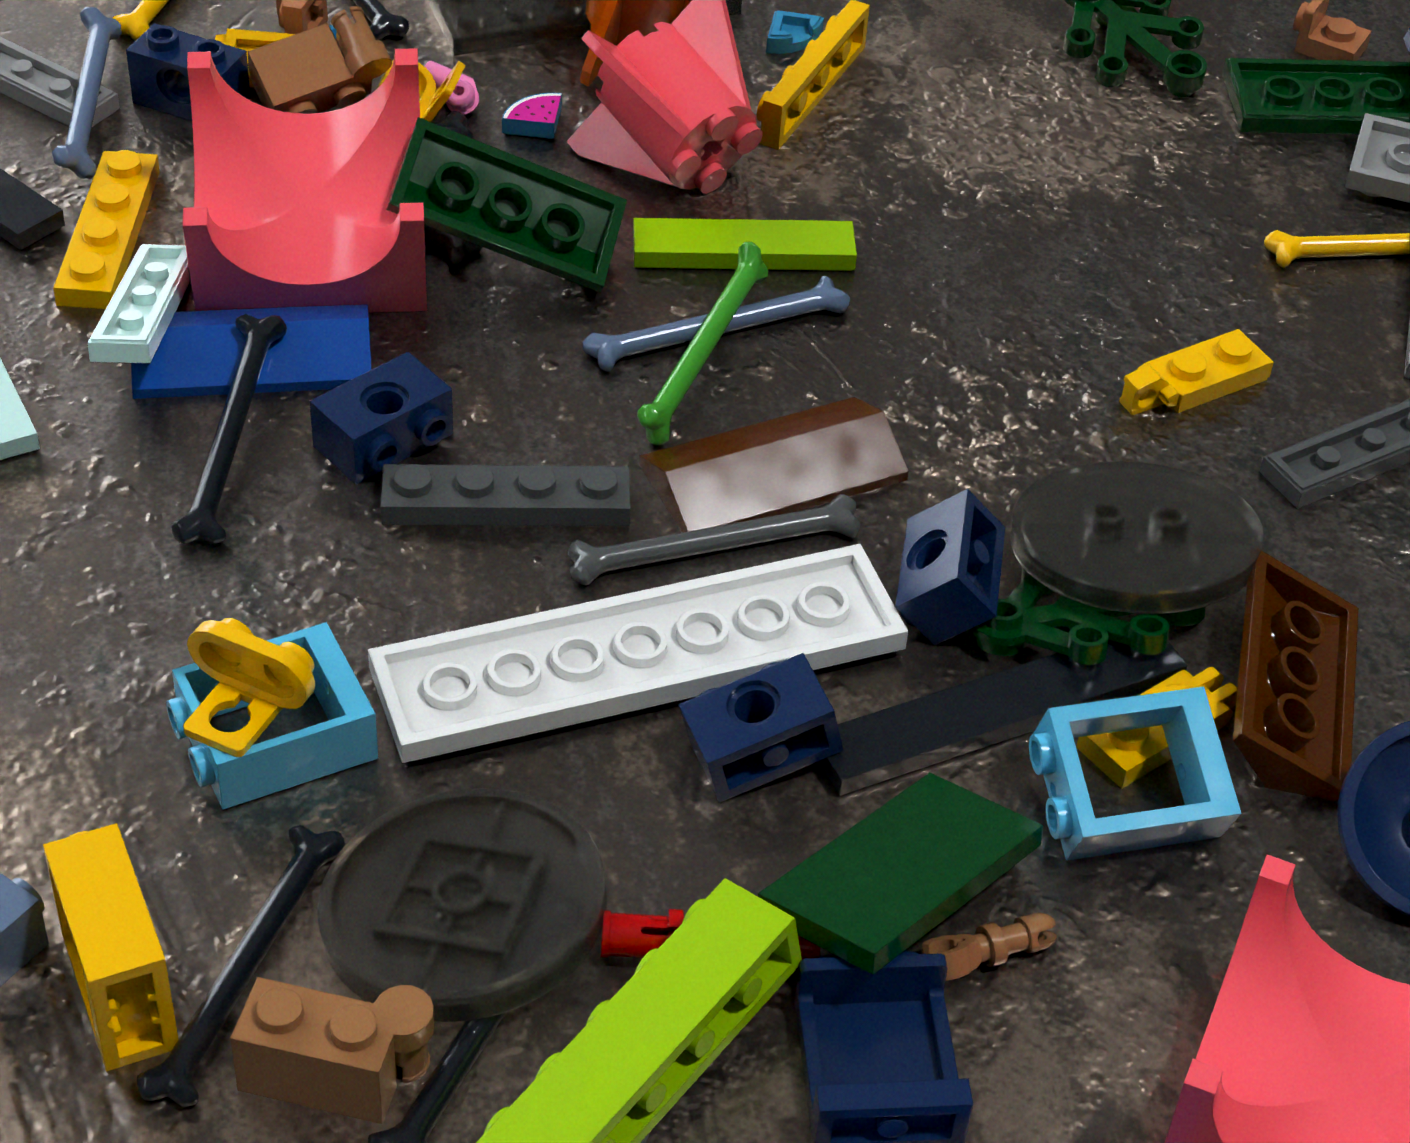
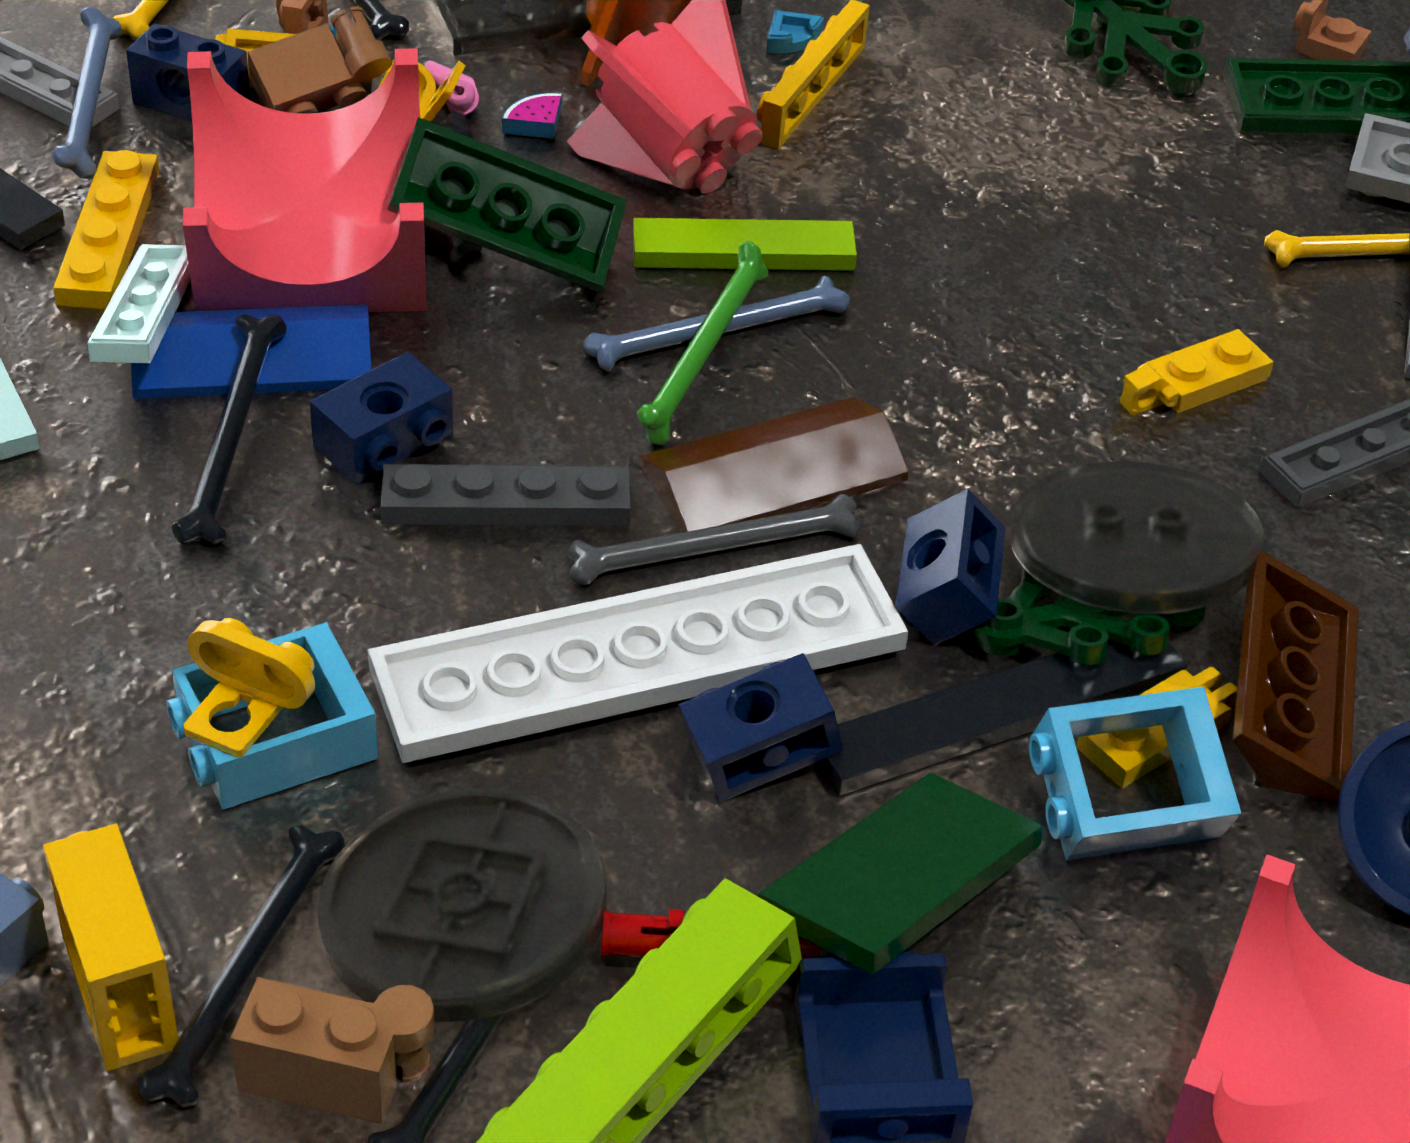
(992, 943): medium nougat piece -> none

